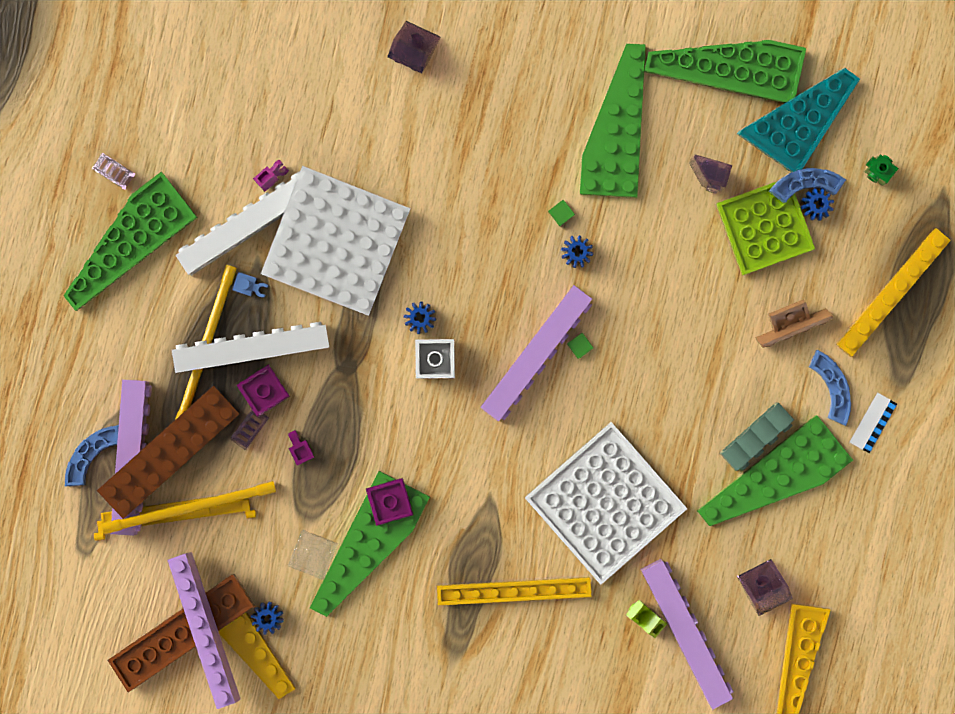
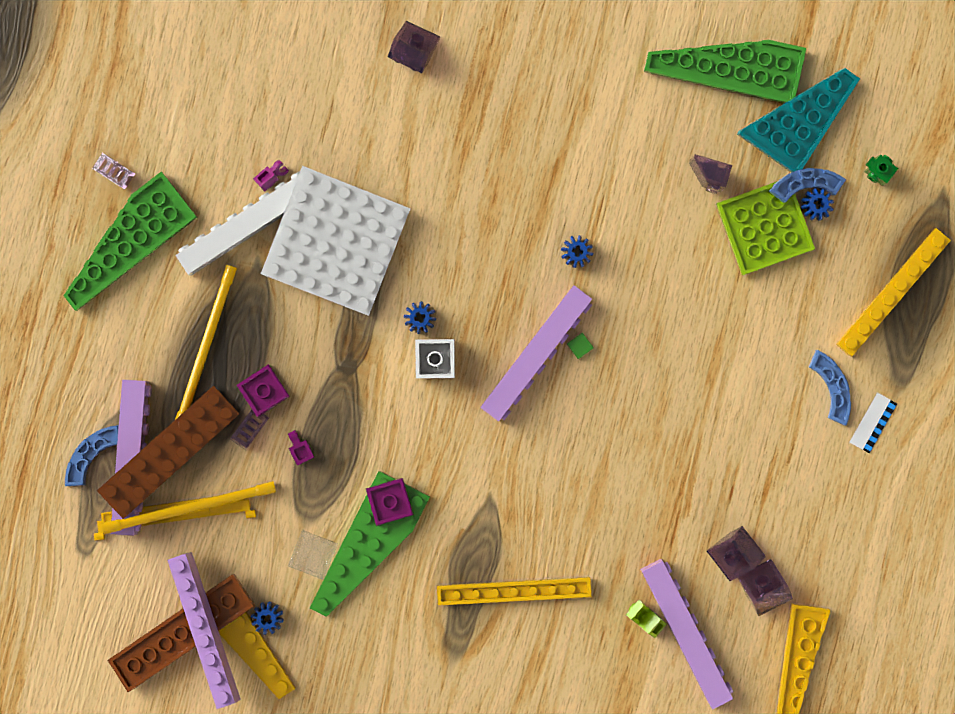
(247, 284): medium blue plate -> none
(250, 348): white brick -> none
(561, 213): bright green tile -> none
(605, 503): white plate -> none
(613, 147): bright green wing -> none
(736, 554): none -> slope
(756, 436): sand green brick -> none
(791, 321): medium nougat bracket -> none
(795, 465): bright green wing -> none

